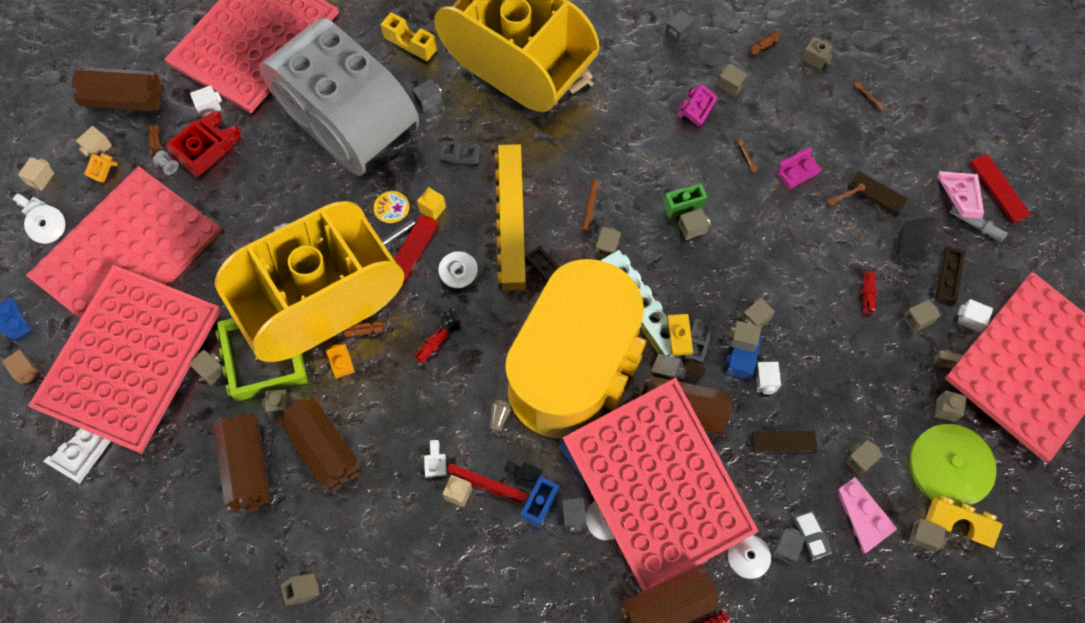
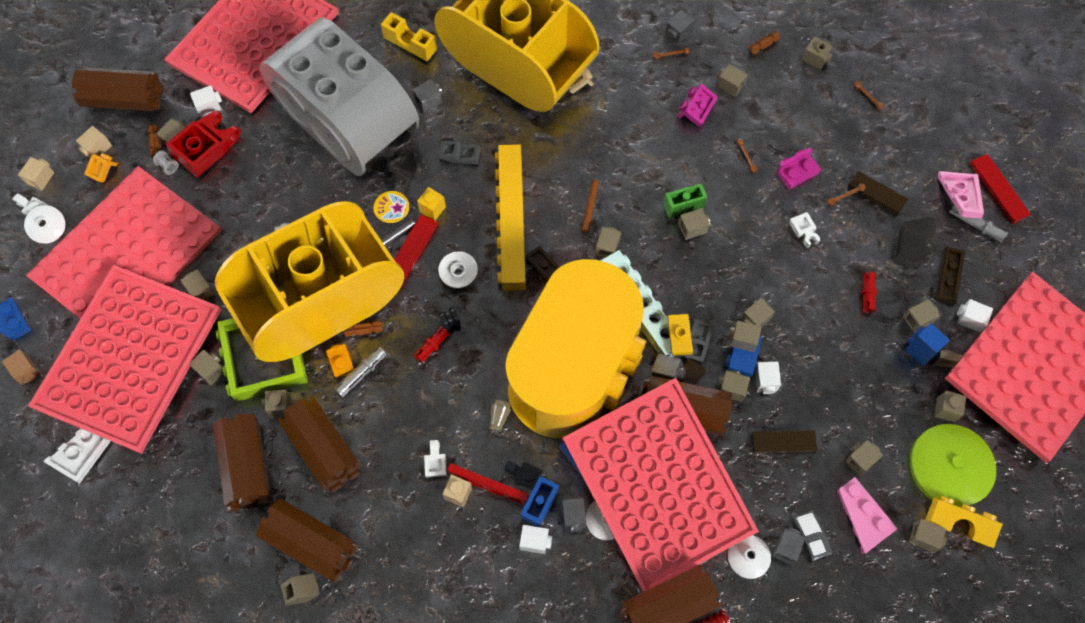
(170, 130): none -> dark tan brick
(197, 285): none -> dark tan brick
(307, 540): none -> reddish brown brick
(368, 364): none -> light grey pin
(535, 539): none -> white brick
(656, 55): none -> dark orange hinge
(735, 383): none -> dark tan brick
(804, 227): none -> white plate
(926, 343): none -> blue brick

